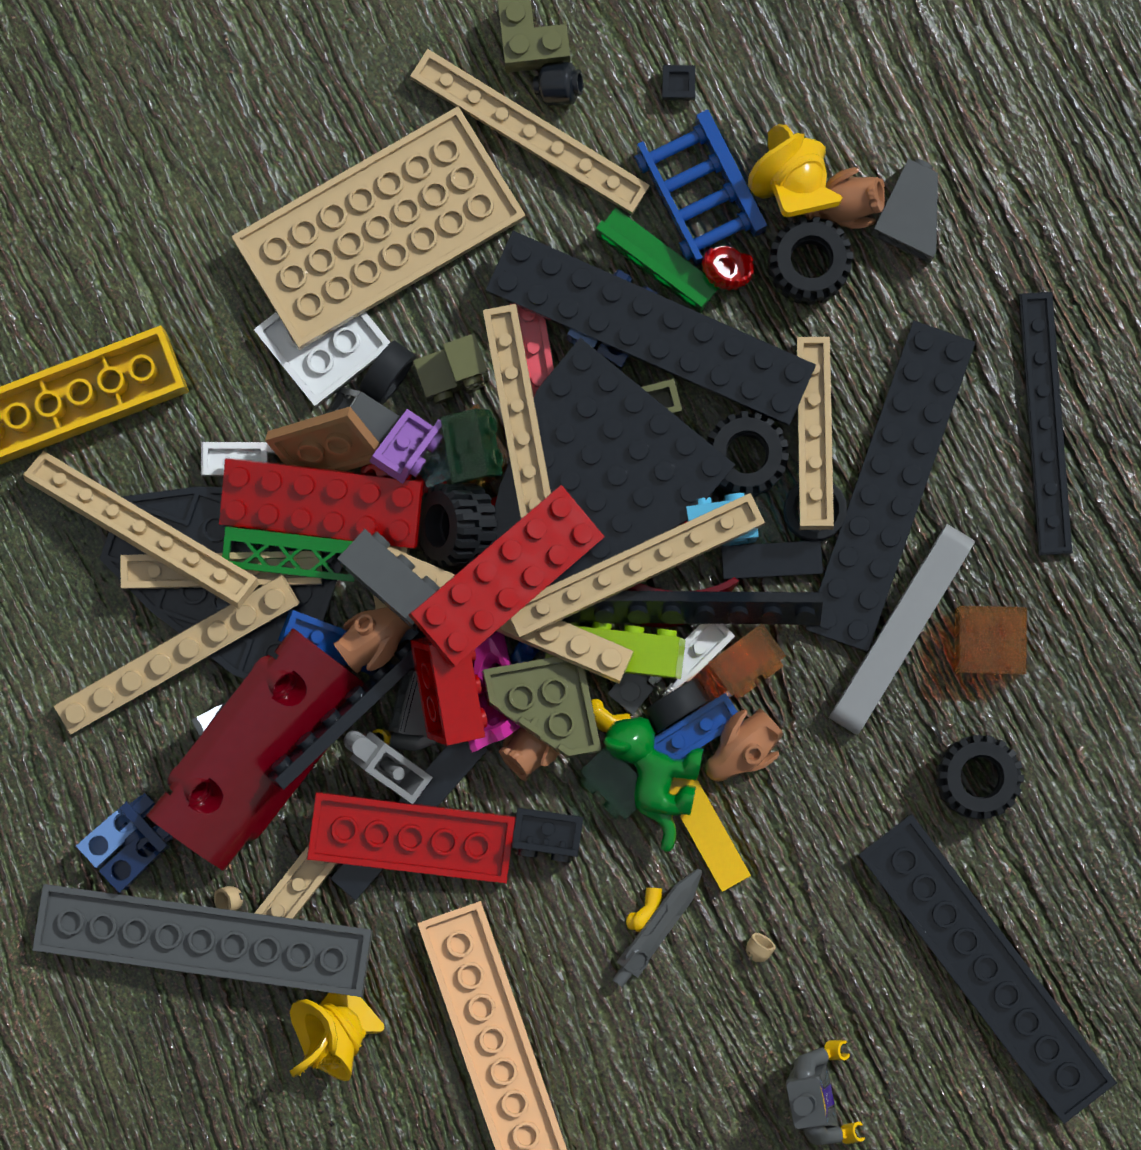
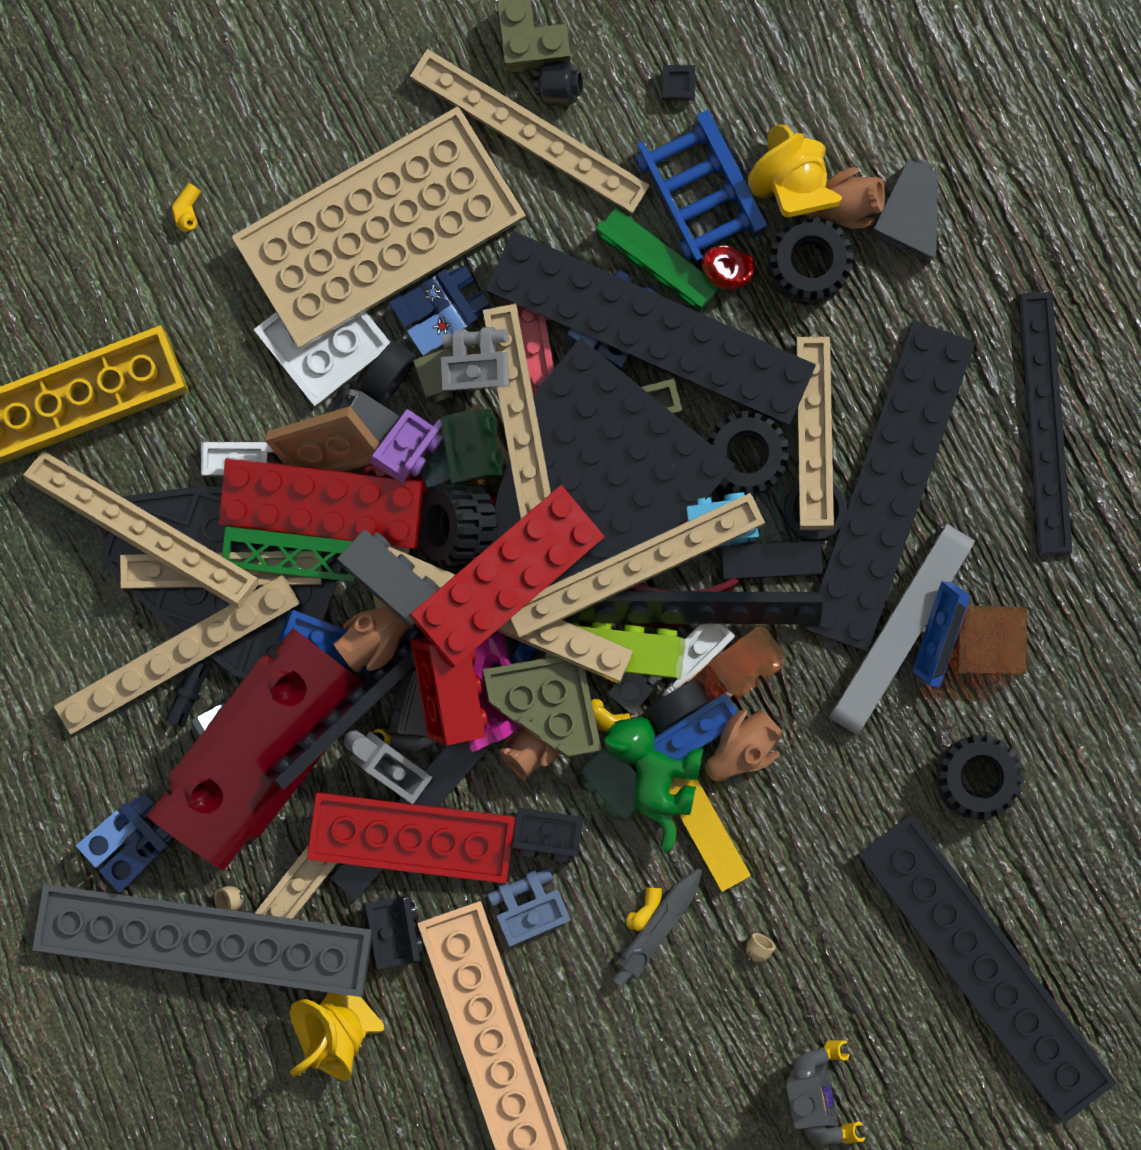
(183, 209): none -> yellow arm
(187, 694): none -> black pin
(393, 932): none -> black bracket
(443, 299): none -> dark blue hips
(475, 370): none -> light grey plate
(531, 917): none -> sand blue plate
(941, 633): none -> blue plate

